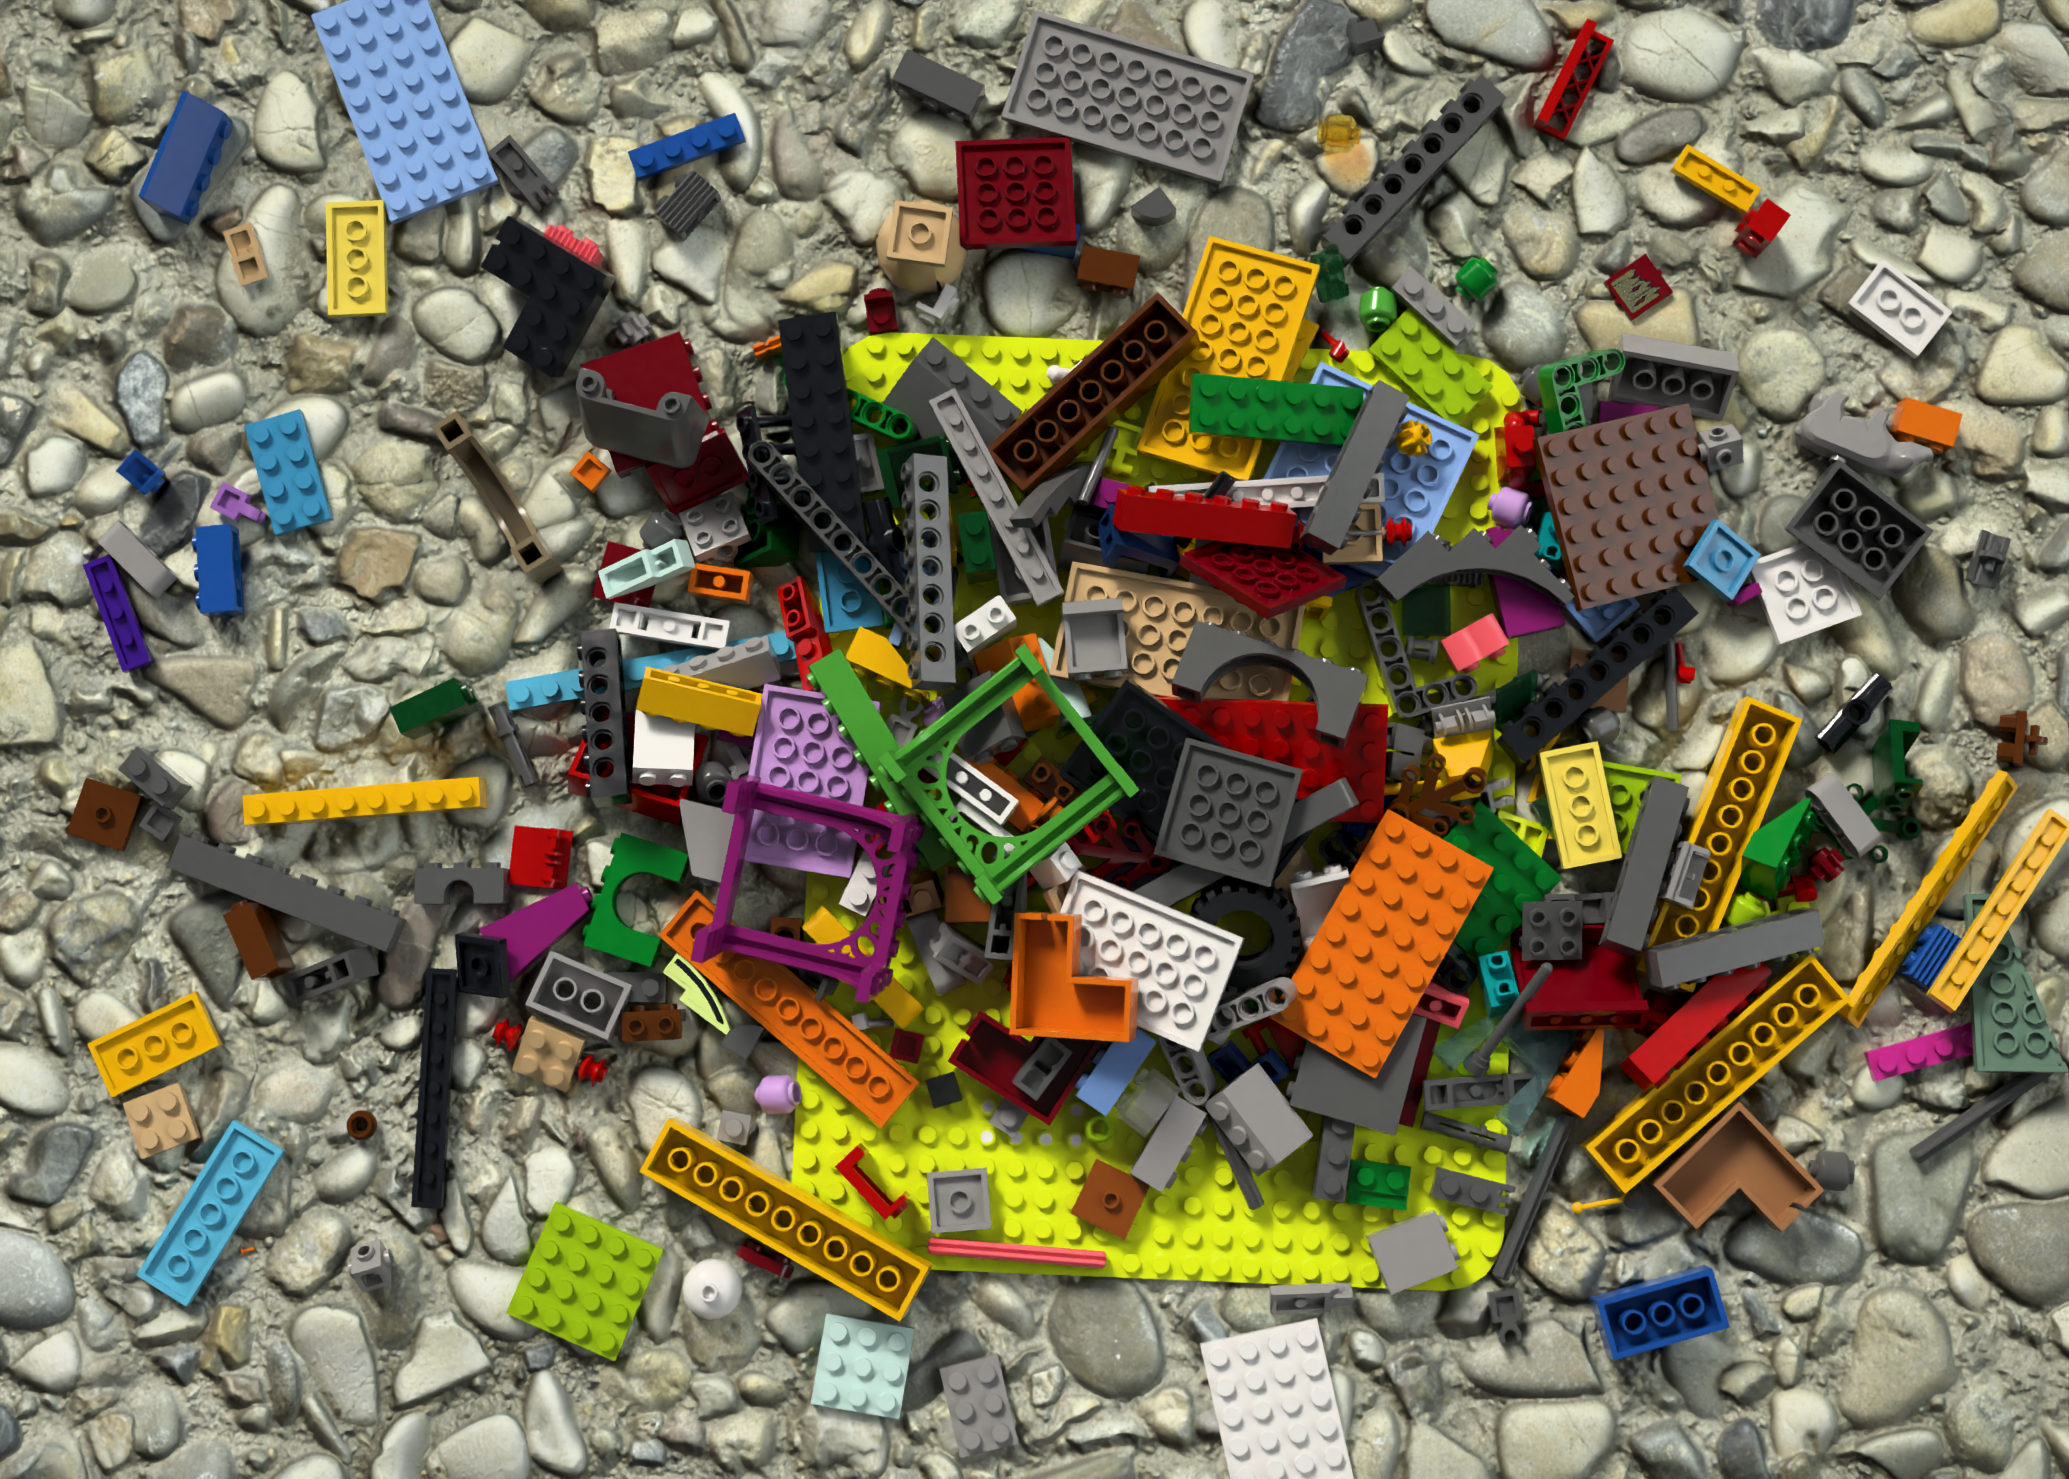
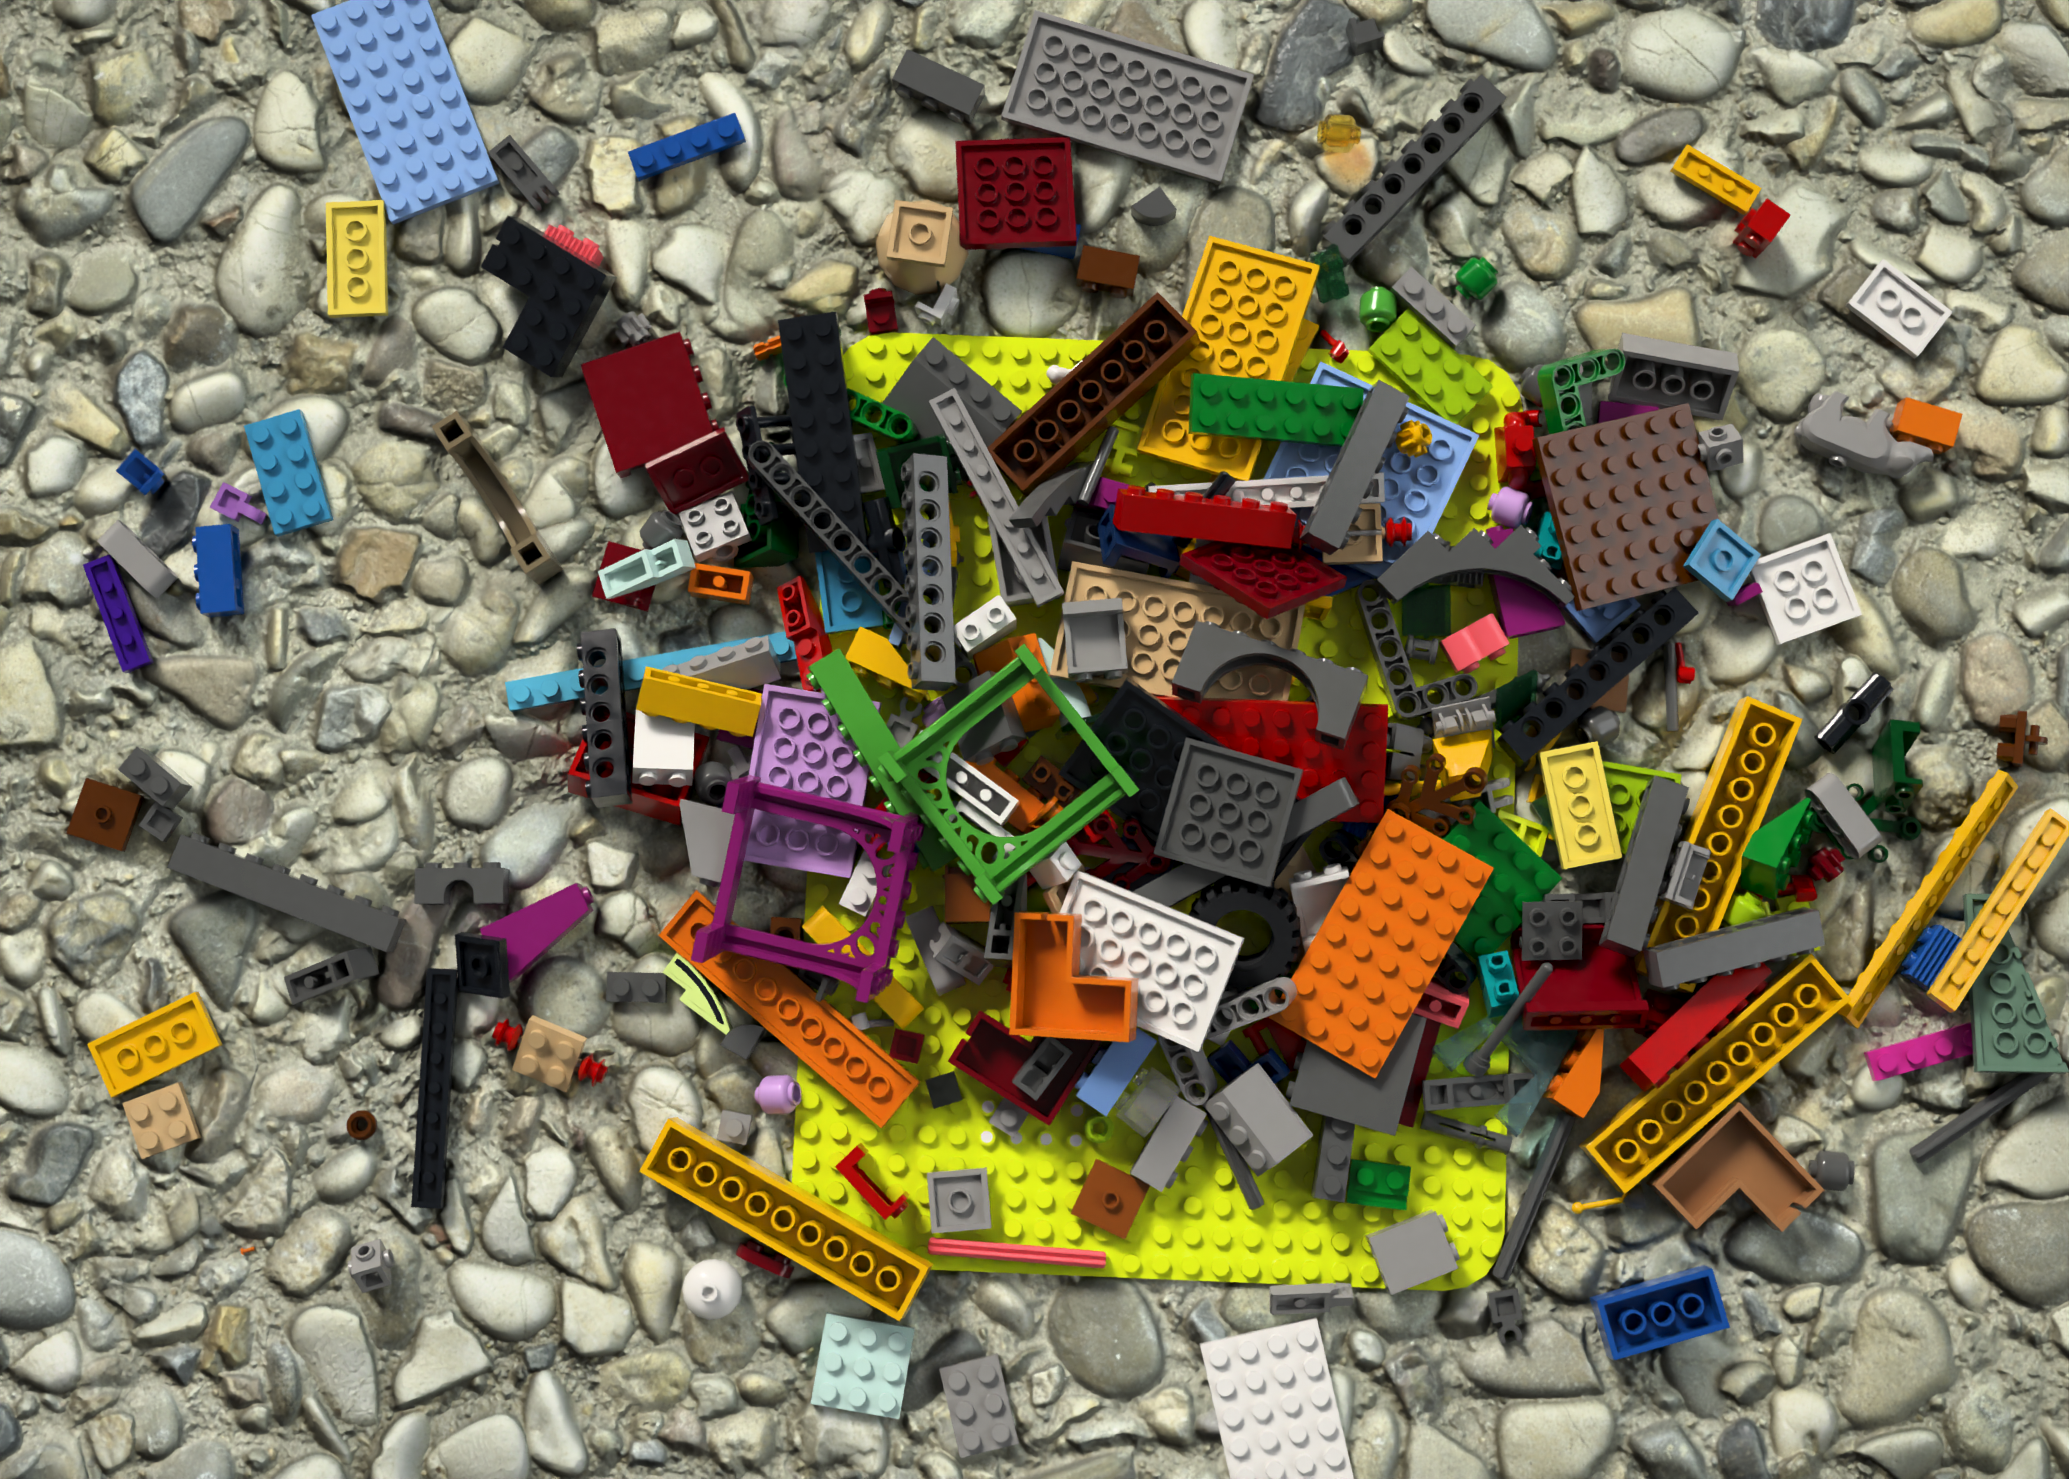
(186, 158): blue slope -> none
(211, 1213): medium azure plate -> none
(246, 254): tan slope -> none
(258, 940): reddish brown brick -> none
(364, 802): yellow brick -> none
(434, 708): dark green brick -> none
(511, 739): dark grey pin -> none
(540, 857): red hinge -> none
(579, 997): light grey slope -> none
(585, 1281): lime plate -> none
(590, 471): orange plate -> none
(607, 929): green arch -> none
(652, 1025): reddish brown bracket -> none
(661, 436): dark grey windscreen -> none
(670, 626): white hinge -> none
(687, 204): dark grey brick -> none
(924, 895): medium nougat slope -> none
(977, 547): dark green brick -> none
(1470, 1190): dark grey hinge -> none
(1567, 72): red fence -> none
(1638, 287): piece -> none
(1858, 529): dark grey slope -> none
(1988, 559): dark grey hips -> none

